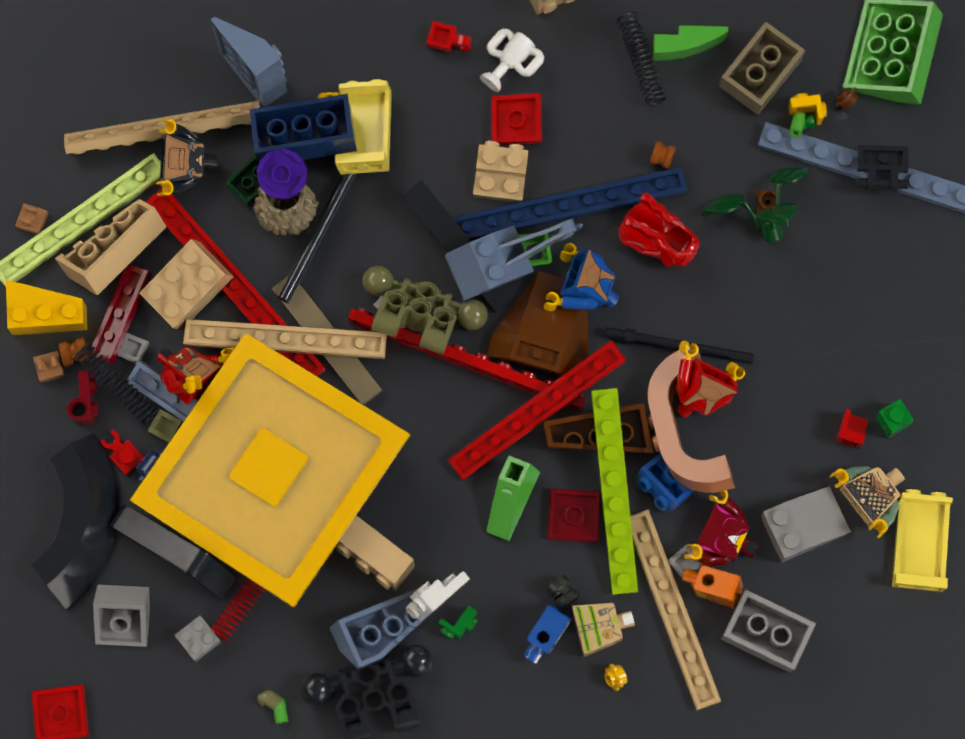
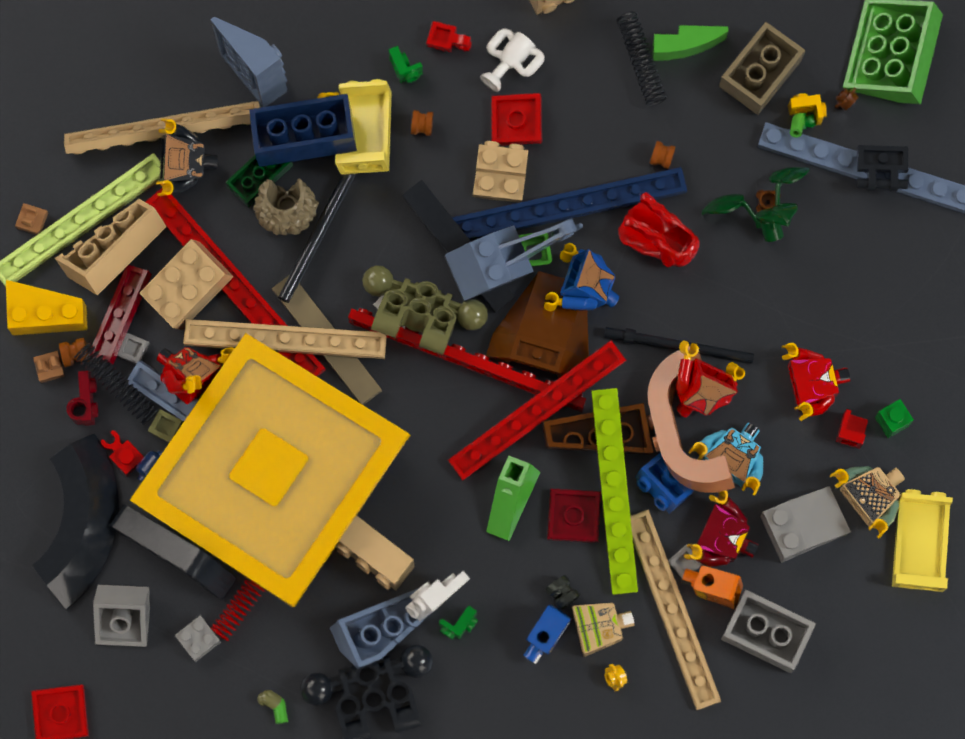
(282, 174): dark purple tile -> none
(400, 64): none -> green bracket
(422, 123): none -> dark orange wheel
(740, 452): none -> torso
(813, 380): none -> red torso

